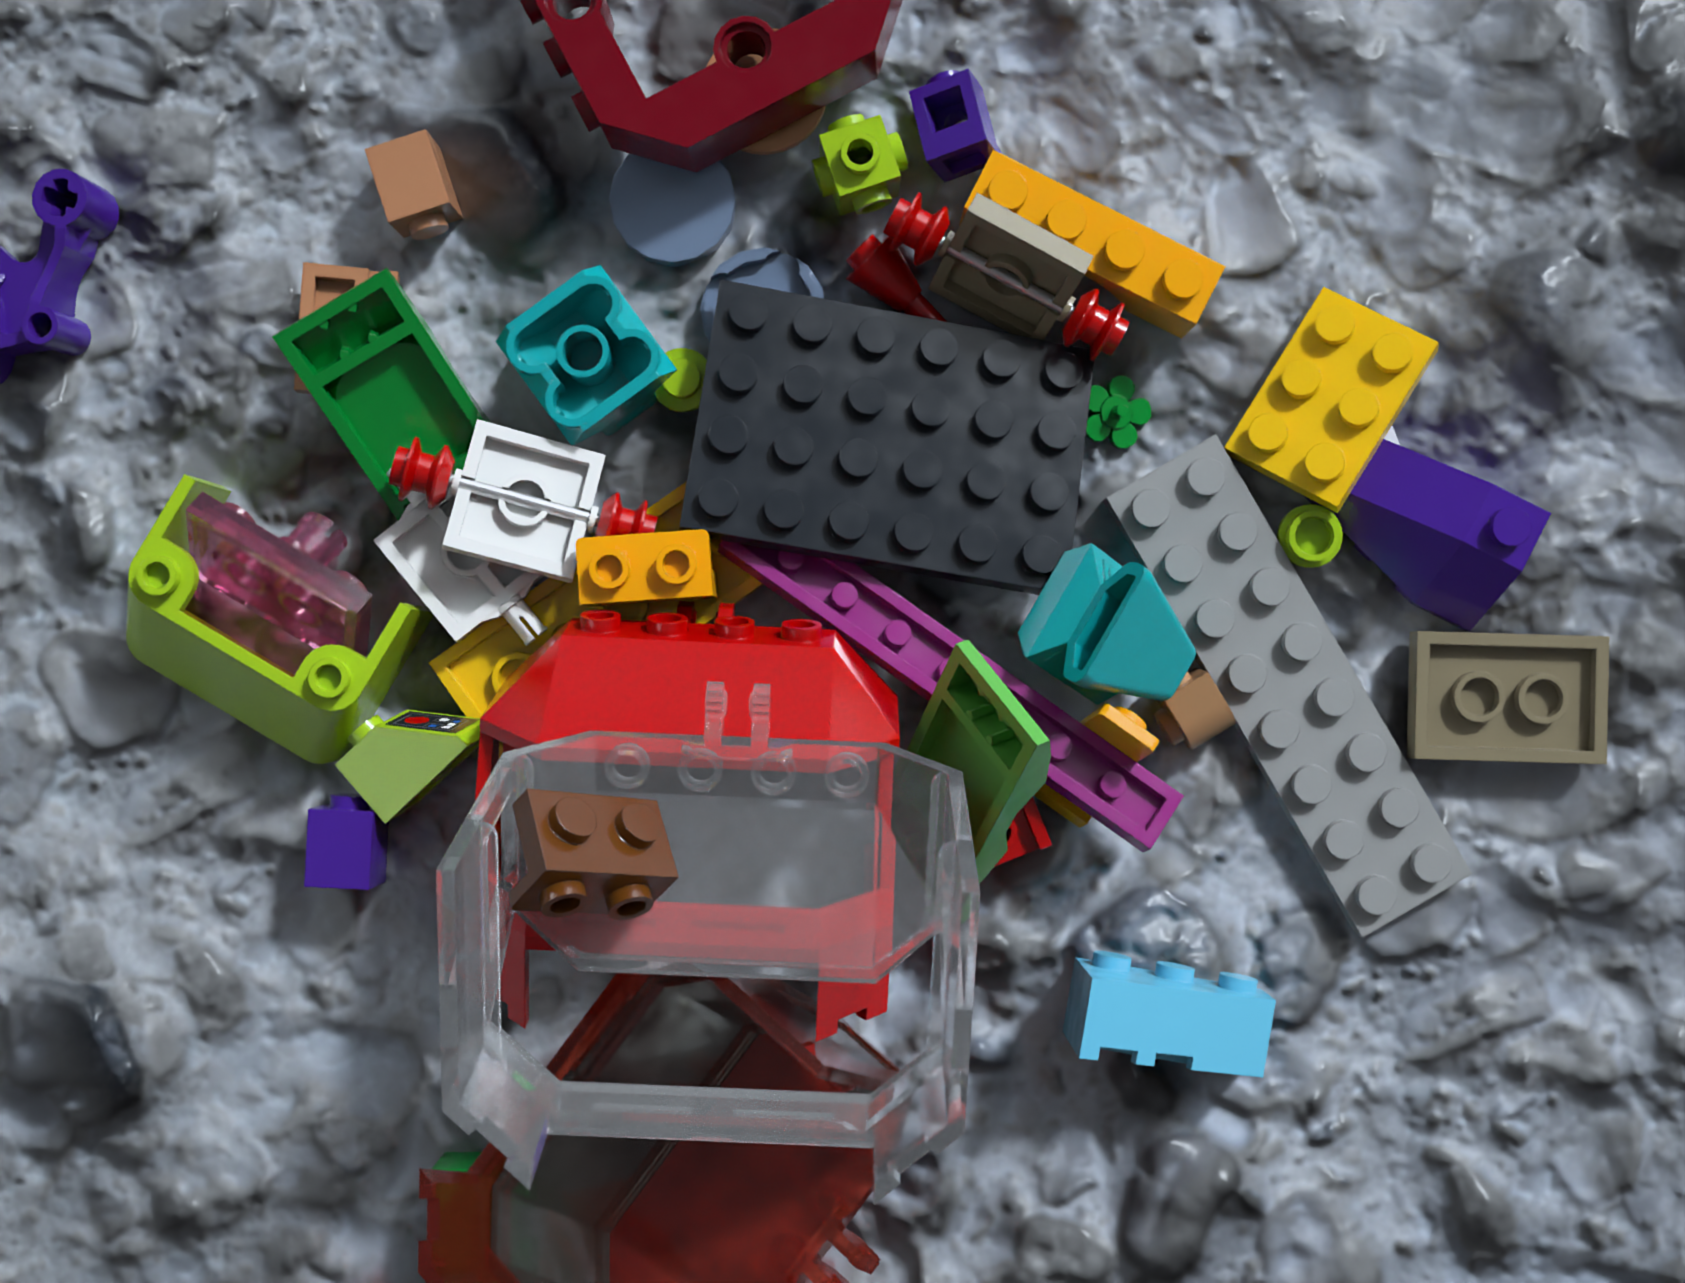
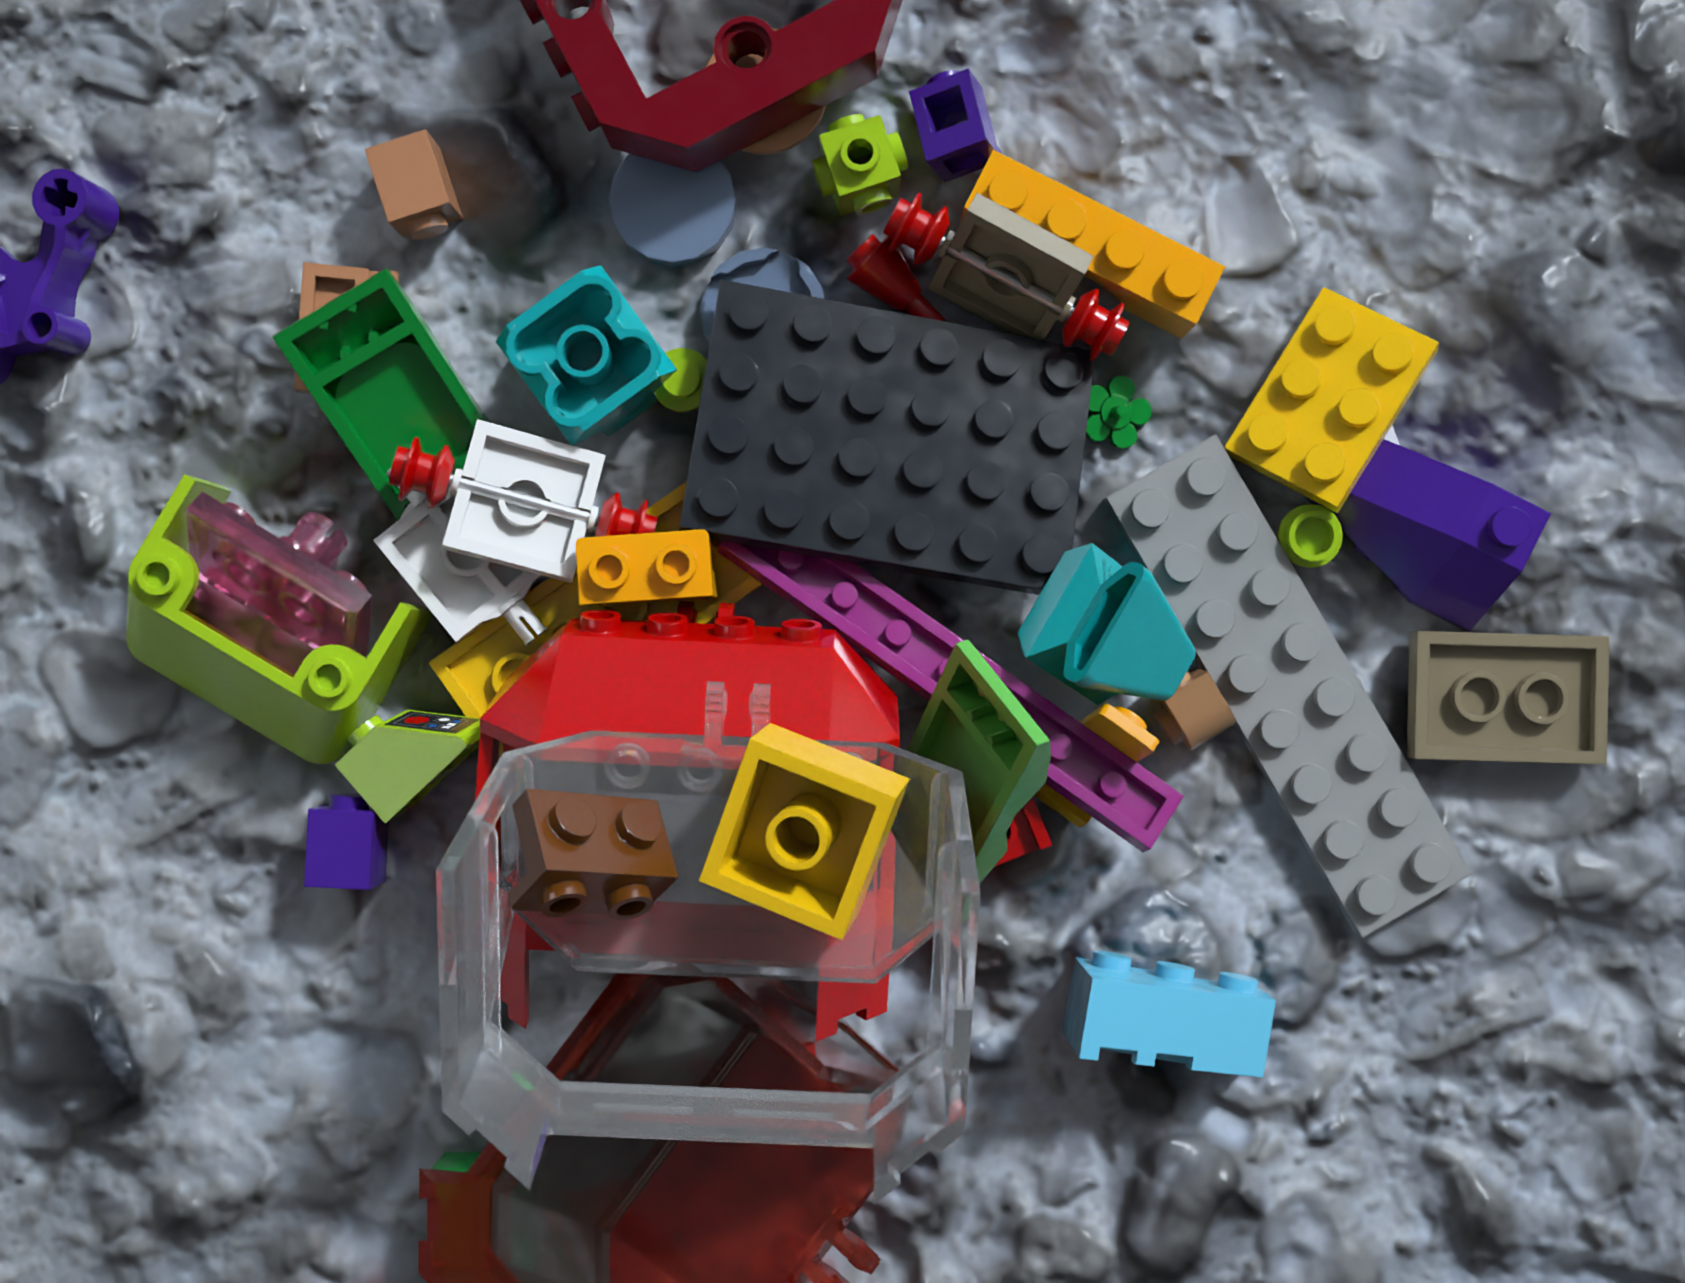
(803, 830): none -> yellow brick

